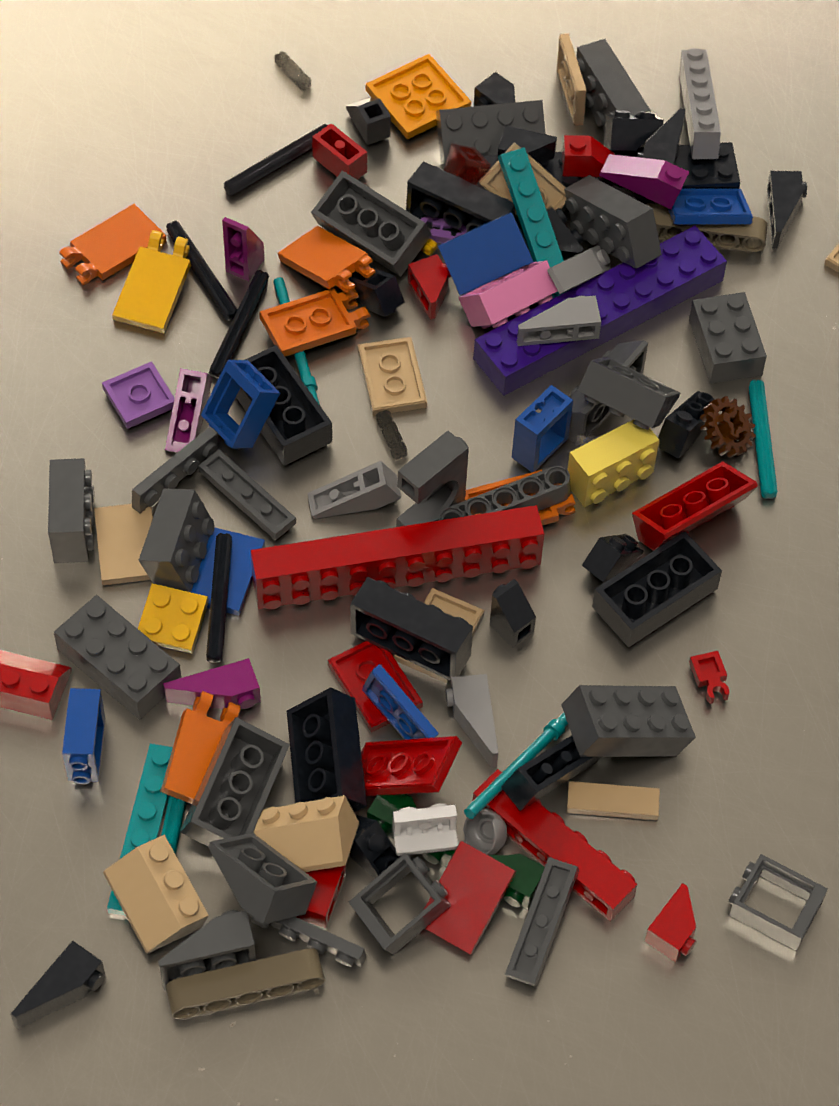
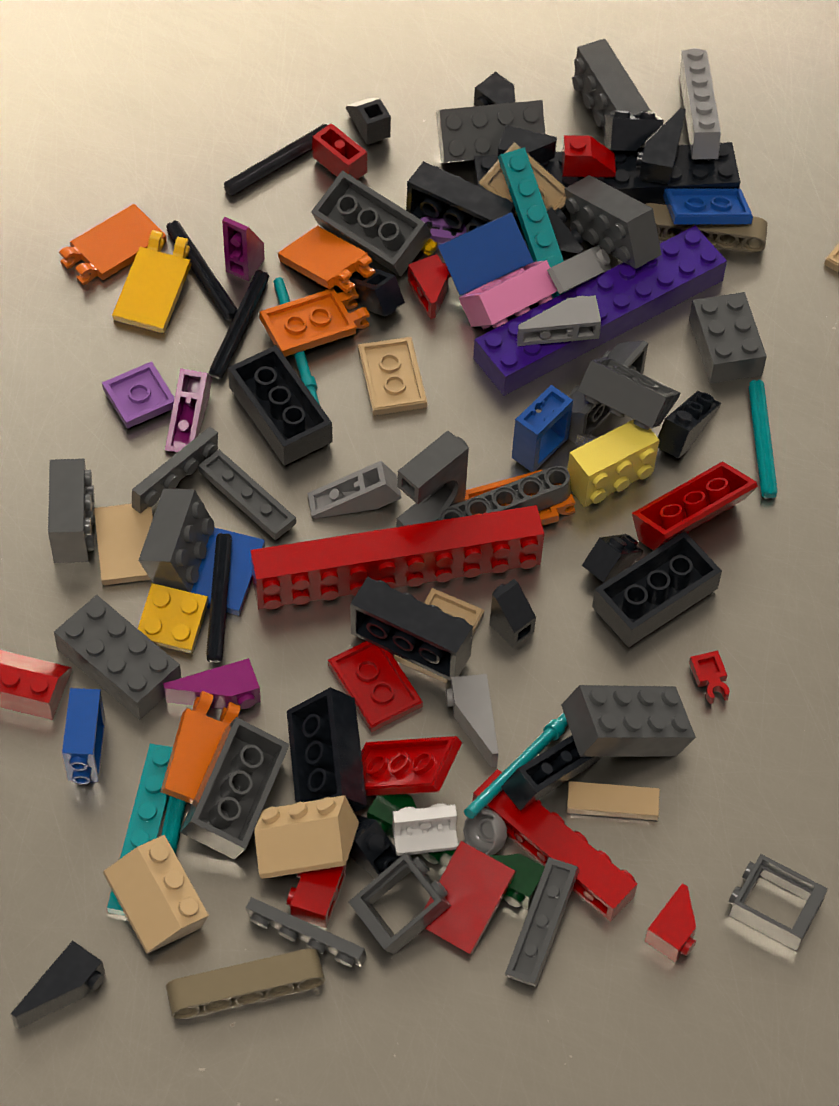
(216, 945): dark grey slope -> none
(234, 376): blue window -> none
(263, 878): dark grey slope -> none
(292, 70): clear smoke axle -> none
(391, 434): clear smoke axle -> none
(397, 706): blue tile -> none
(416, 93): light orange plate -> none
(466, 163): clear red slope -> none
(571, 79): tan tile -> none
(647, 177): magenta slope -> none
(728, 426): reddish brown gear -> none
(784, 196): black slope -> none

